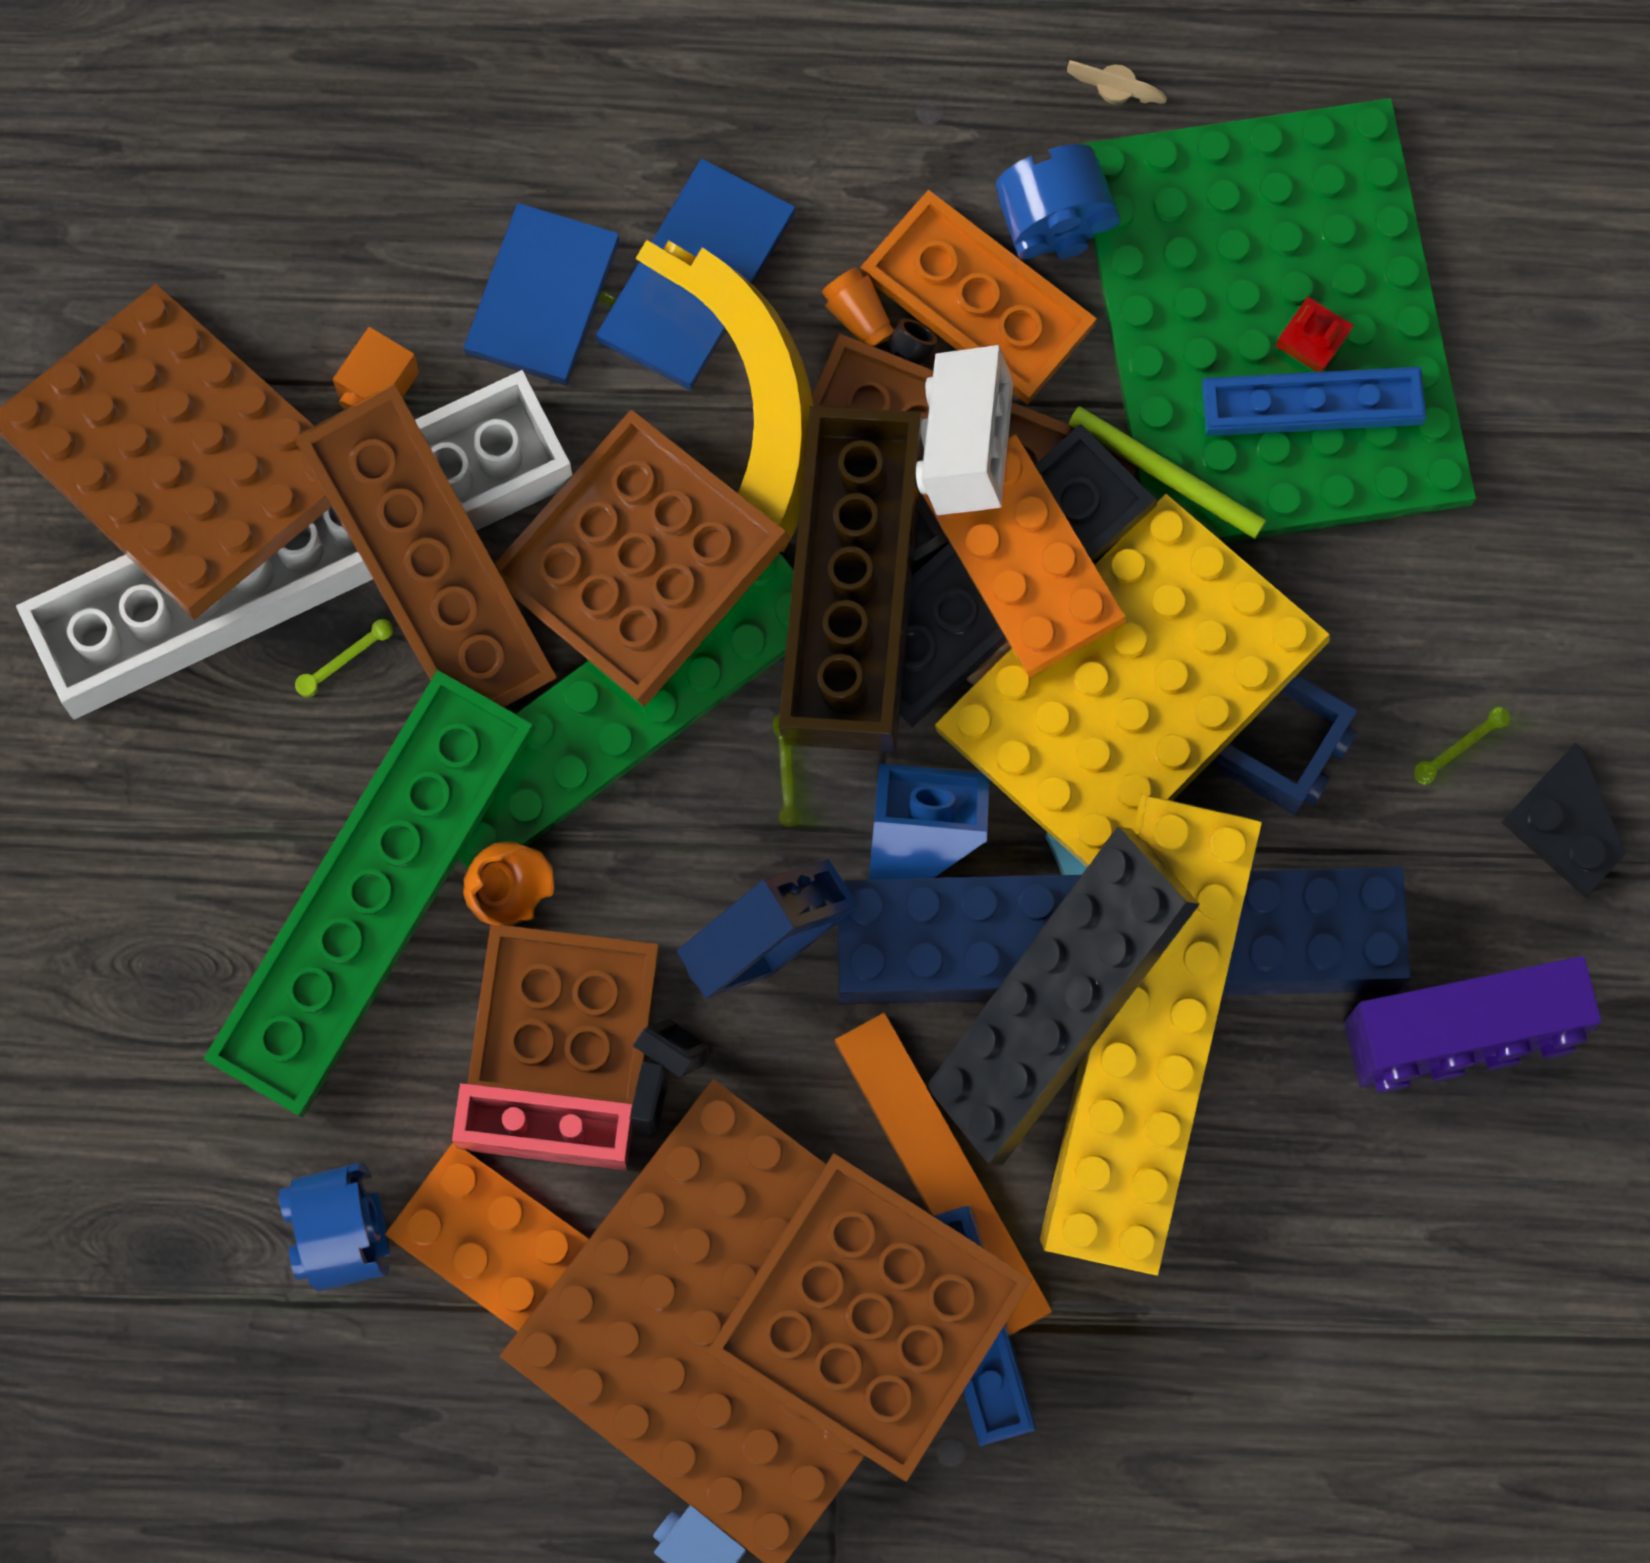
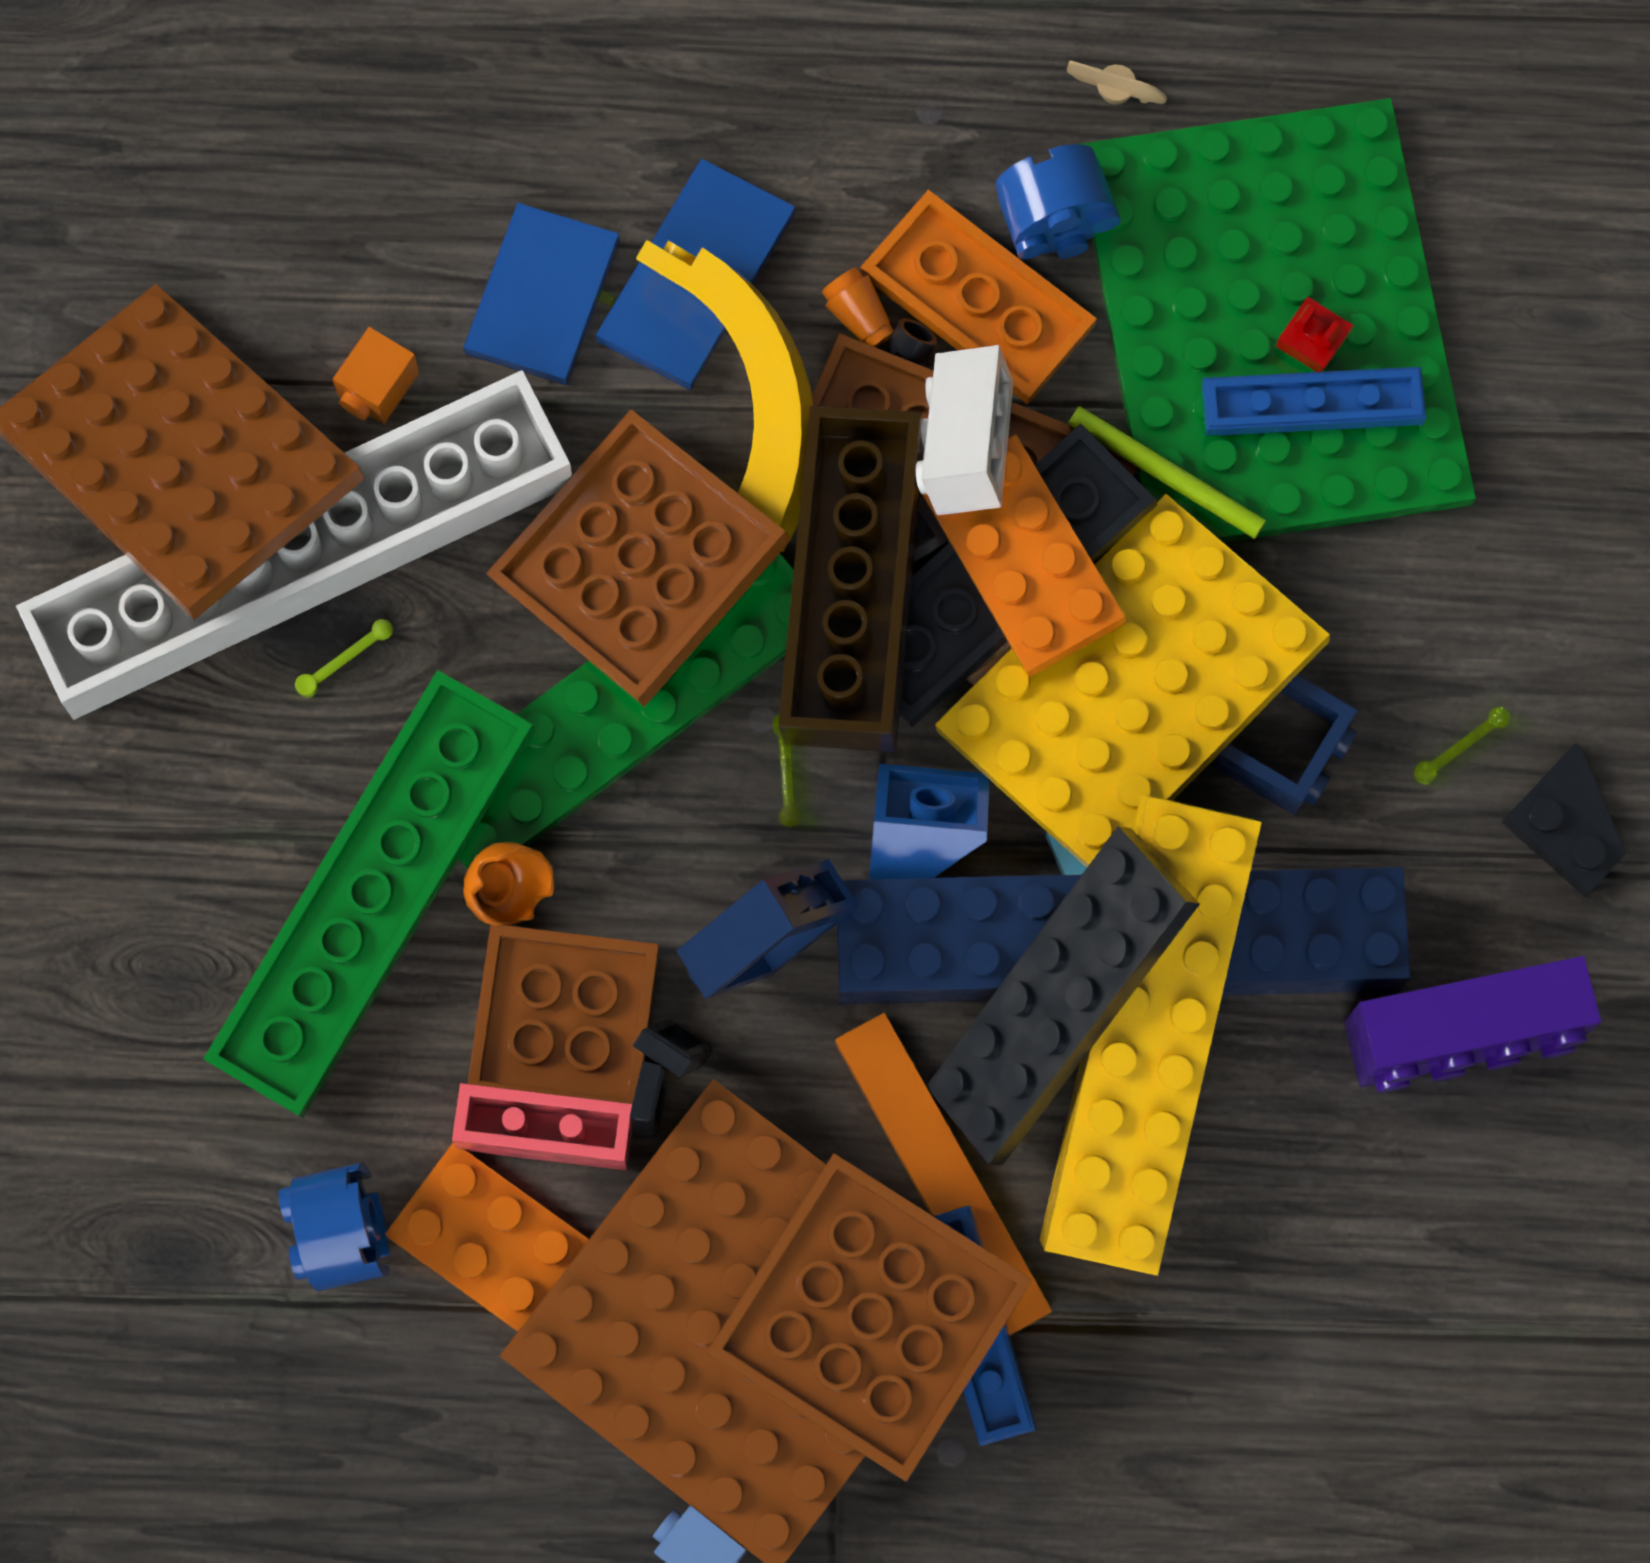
(423, 549): dark orange plate -> none

